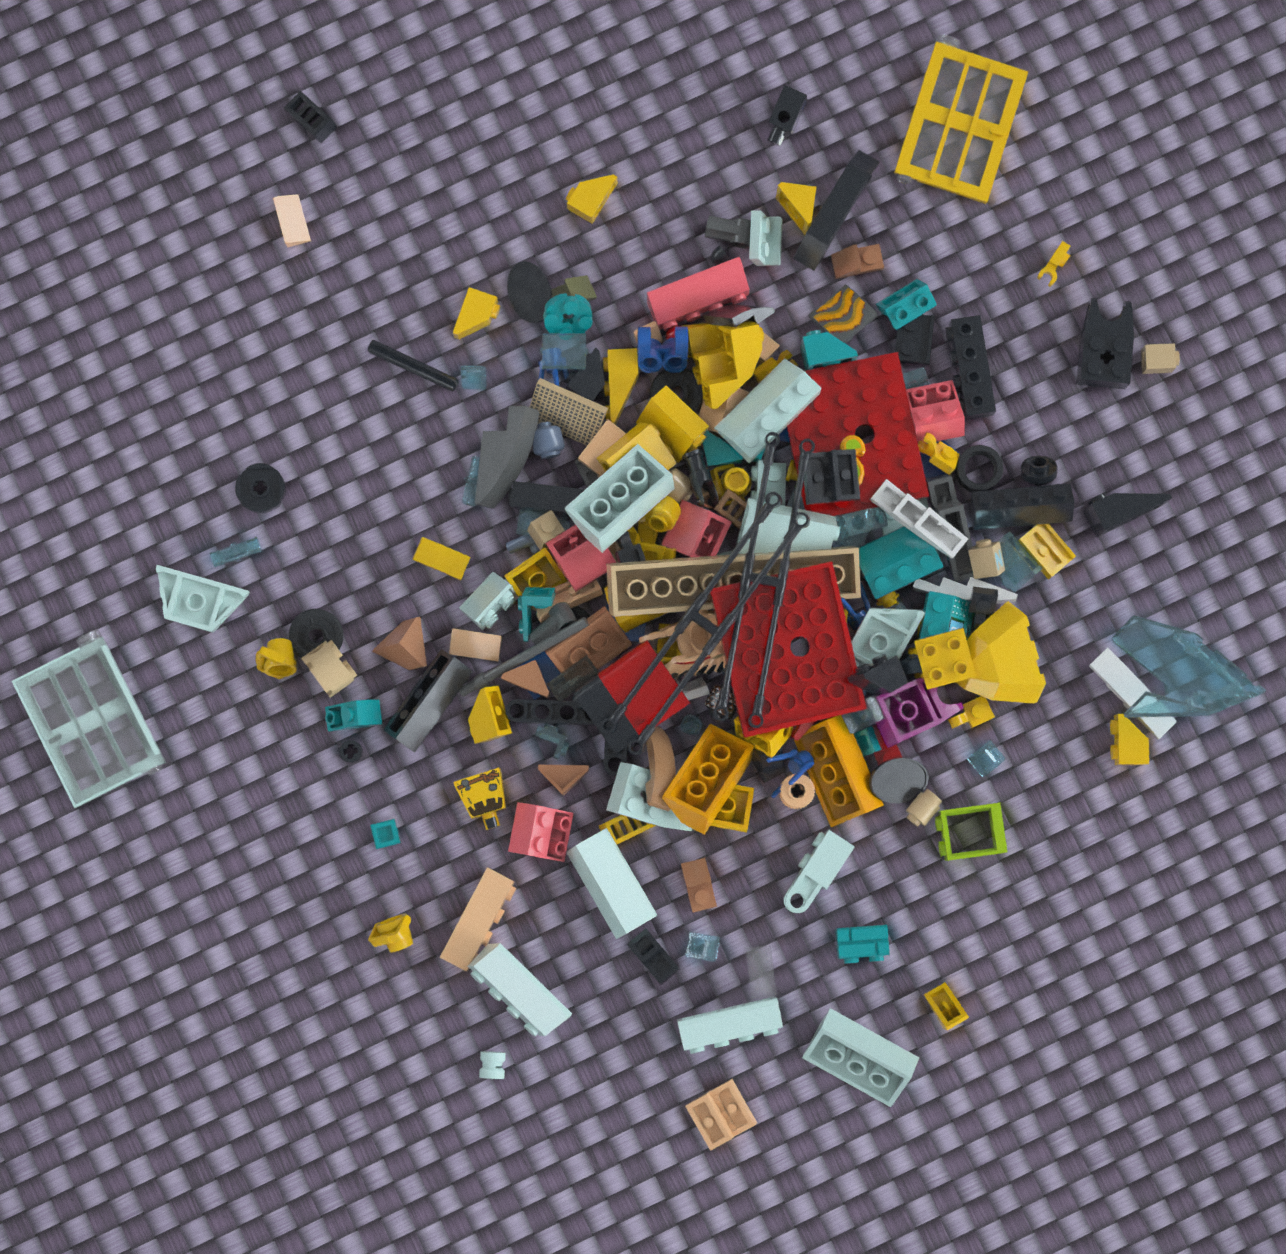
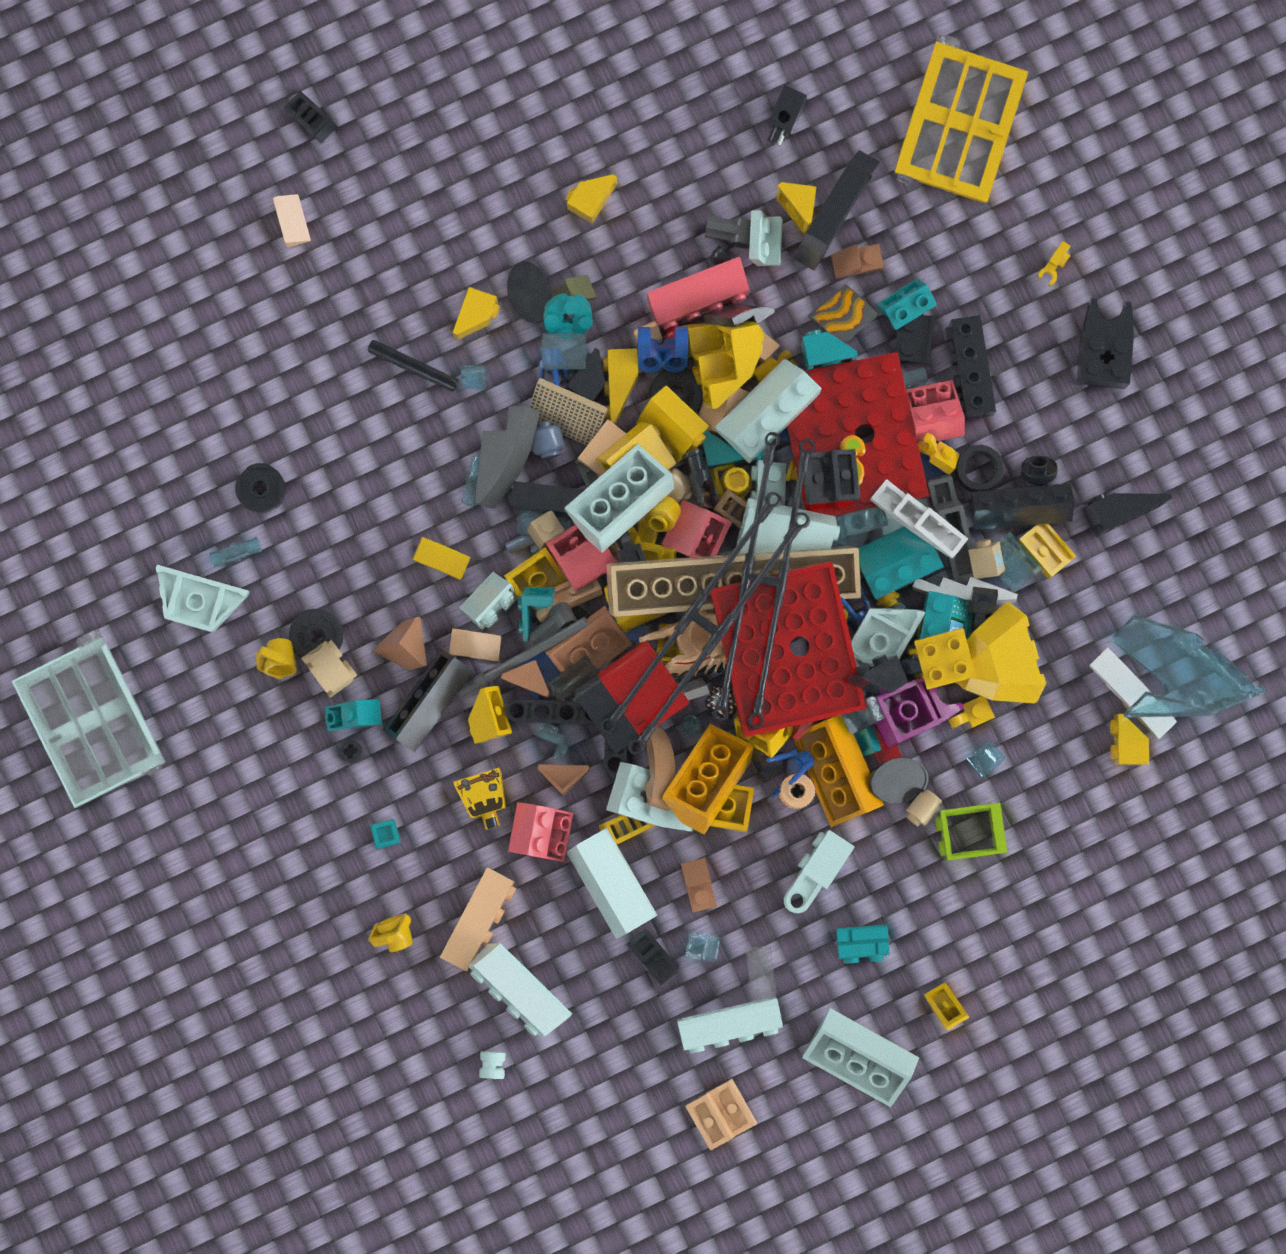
(1159, 358): tan brick -> none

